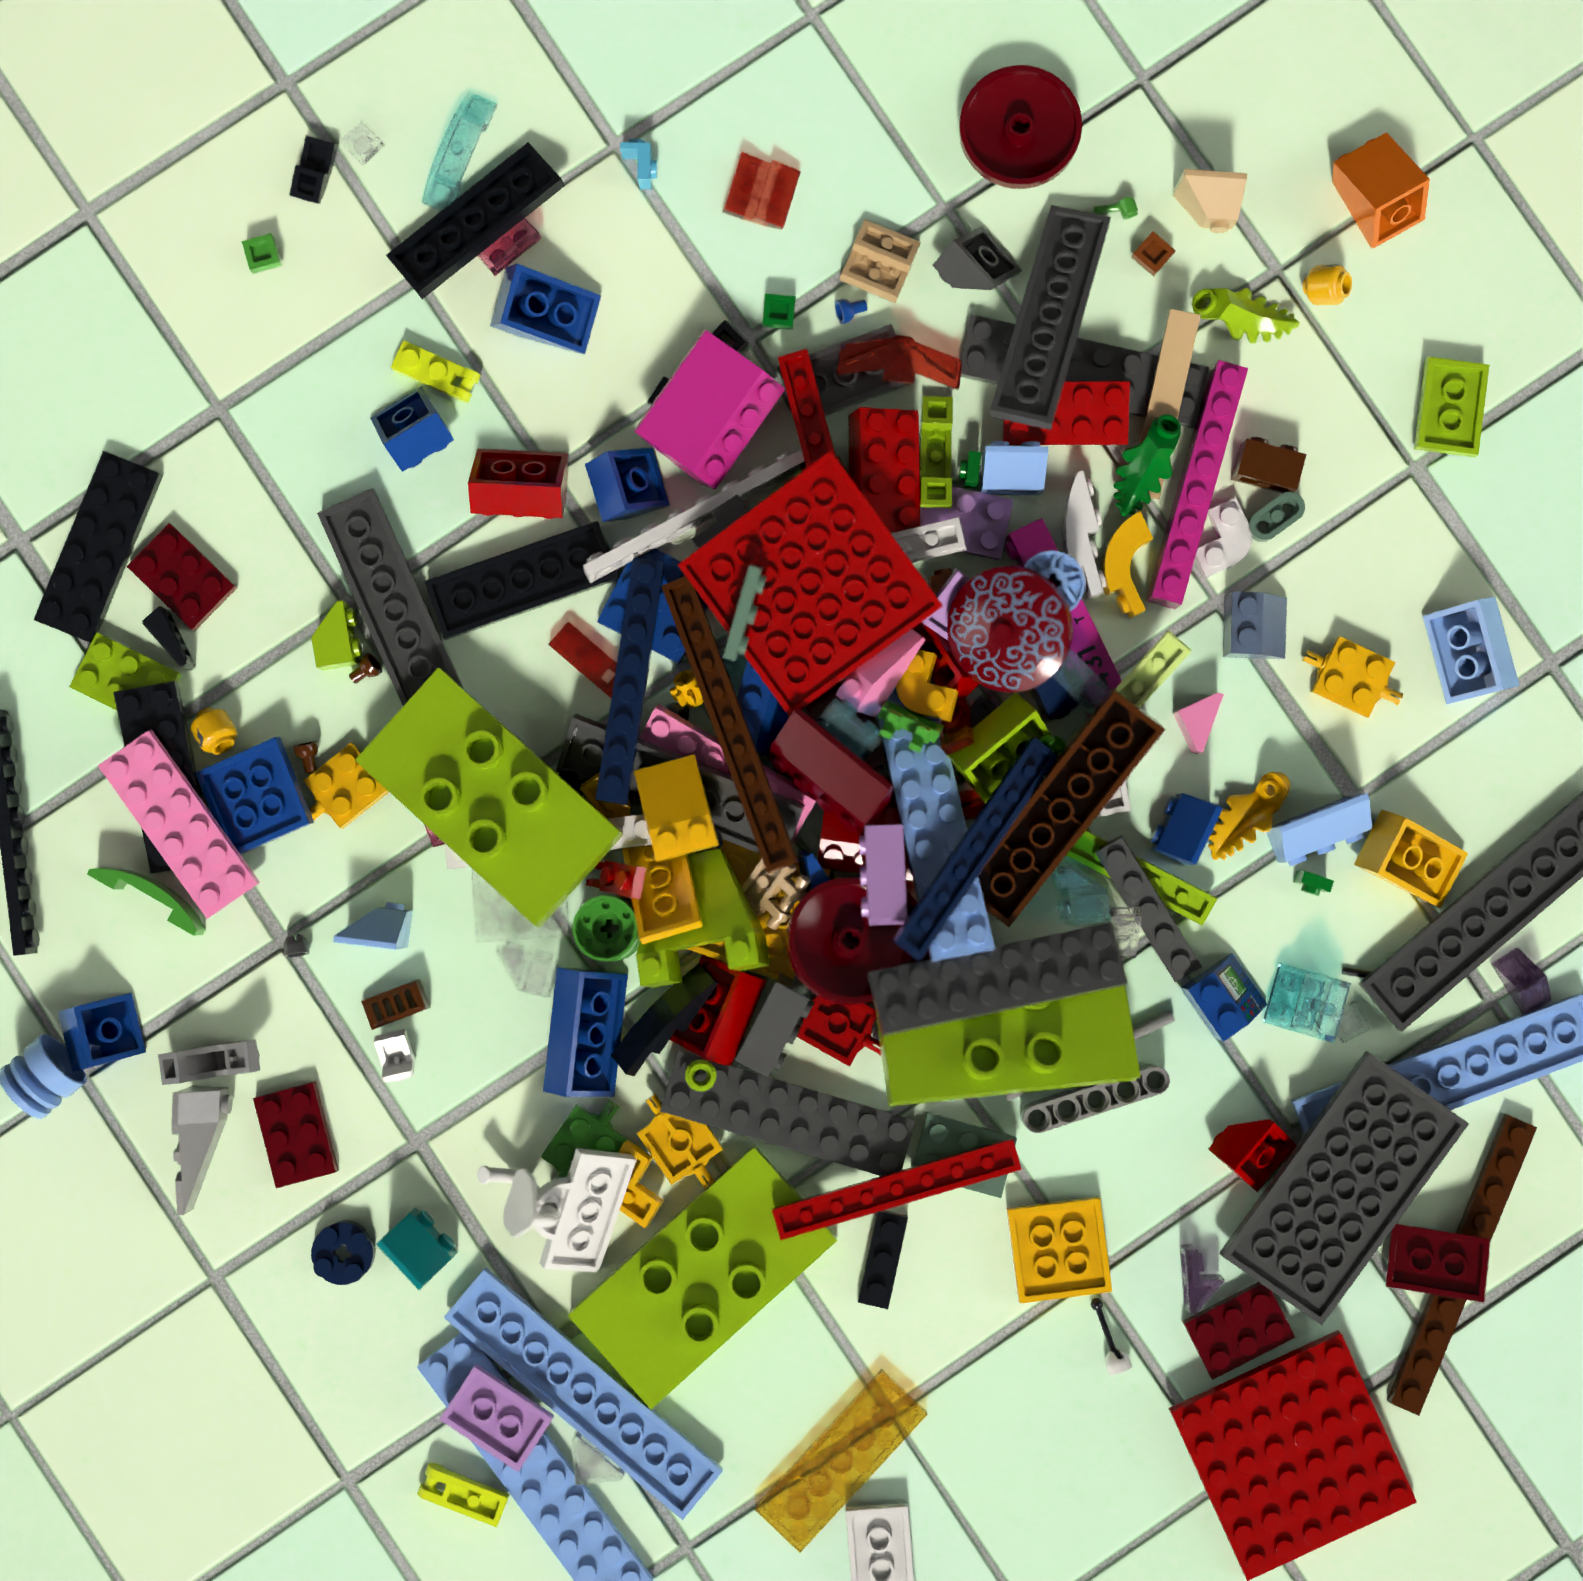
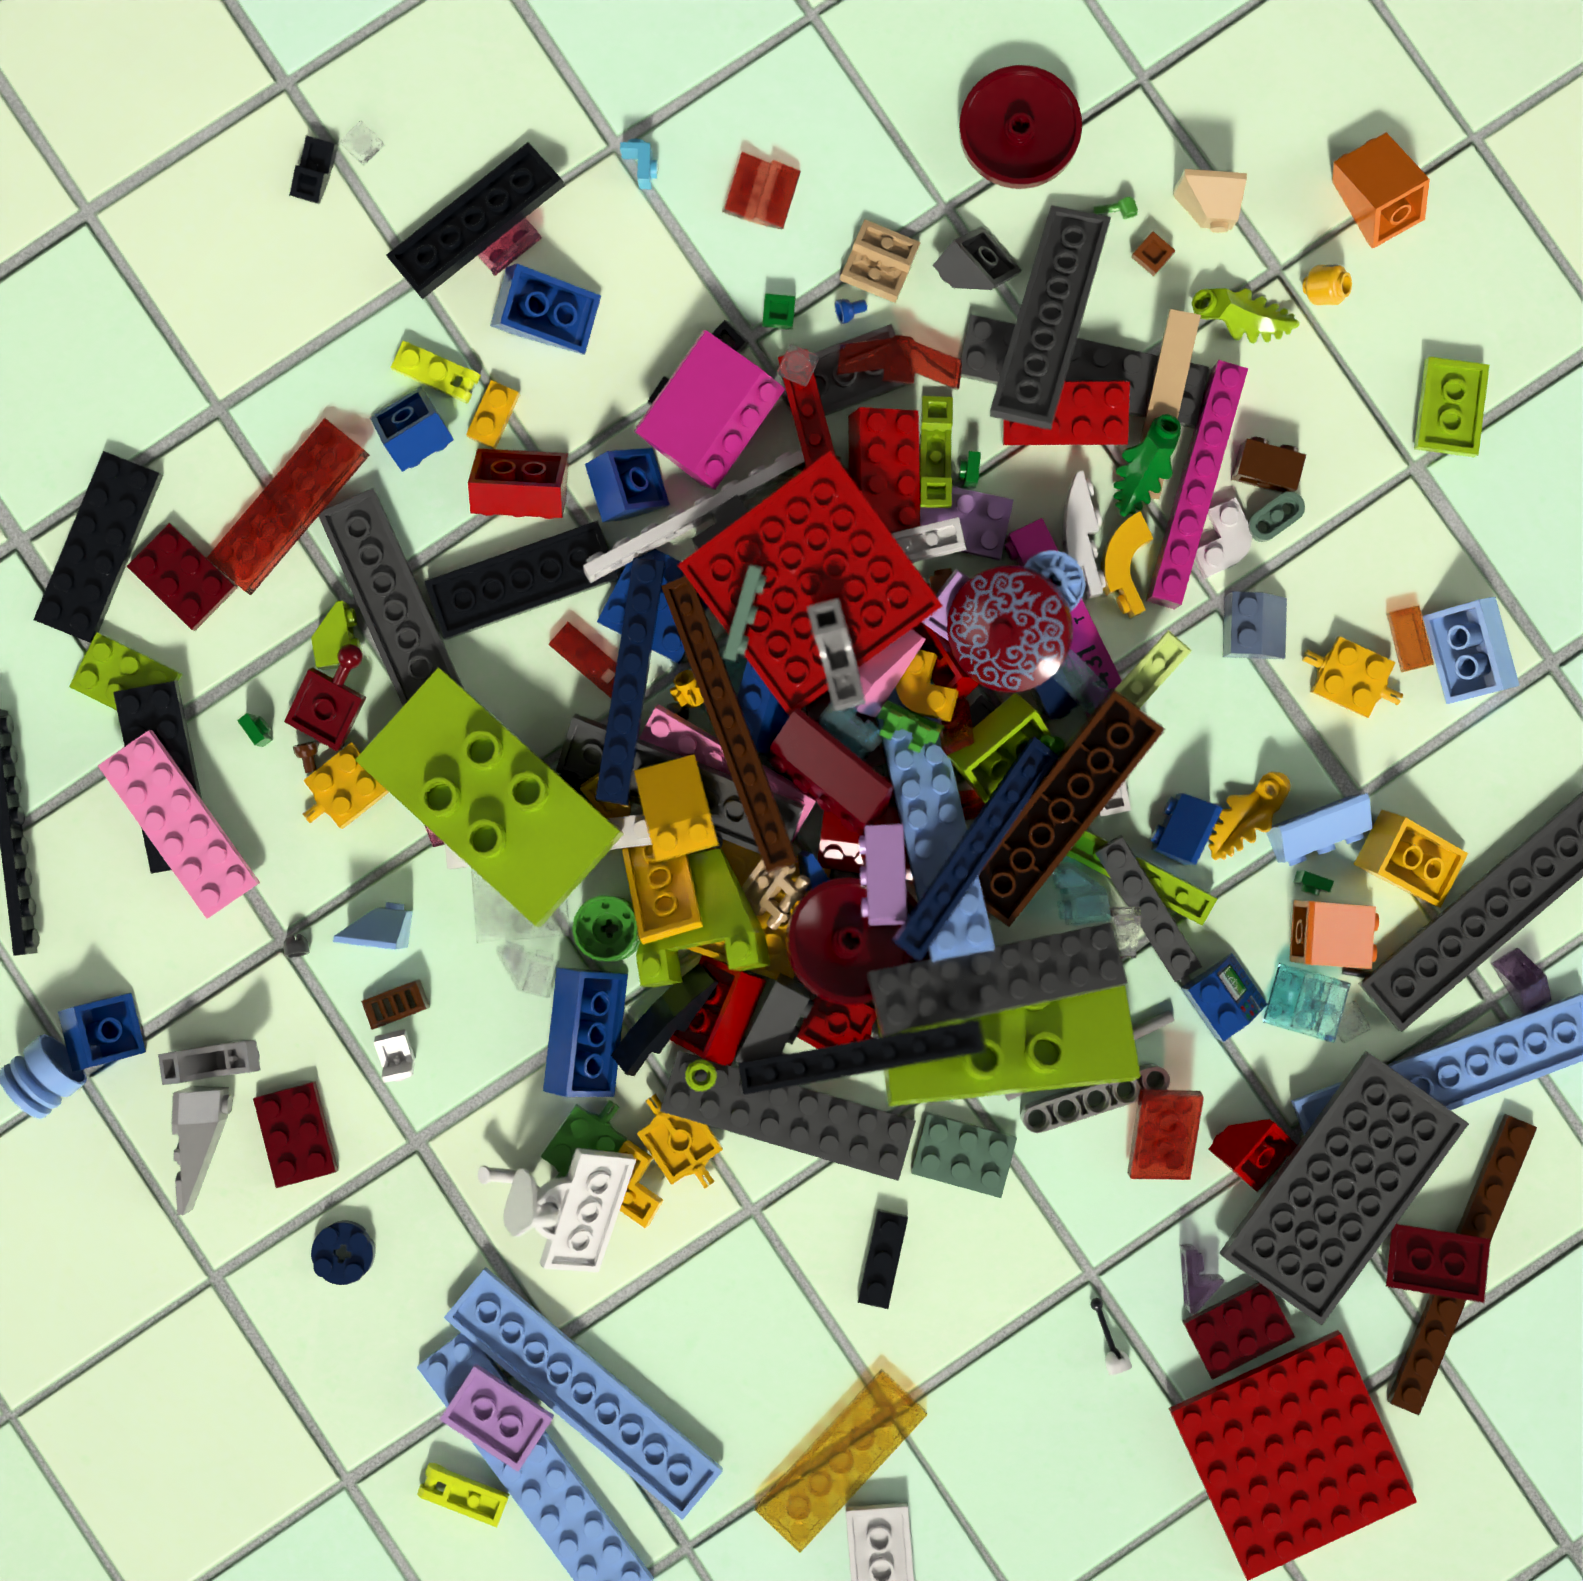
(165, 631): black slope -> none
(182, 913): bright green slope -> none
(214, 731): yellow head -> none
(255, 795): blue plate -> none
(256, 729): none -> green plate
(261, 253): bright green plate -> none
(287, 506): none -> clear red plate
(327, 706): none -> dark red plate
(368, 667): reddish brown piece -> none
(417, 1247): teal slope -> none
(456, 150): clear light blue slope -> none
(493, 414): none -> yellow plate
(591, 1464): clear slope -> none
(619, 879): red hinge -> none
(698, 1279): lime plate -> none
(798, 365): none -> clear plate
(837, 654): none -> light grey arch
(863, 1057): none -> black plate
(896, 1189): red plate -> none
(1013, 468): light blue slope -> none
(1059, 1249): yellow plate -> none
(1165, 1134): none -> clear red plate
(1197, 721): bright pink slope -> none
(1333, 934): none -> orange slope
(1410, 639): none -> clear orange tile

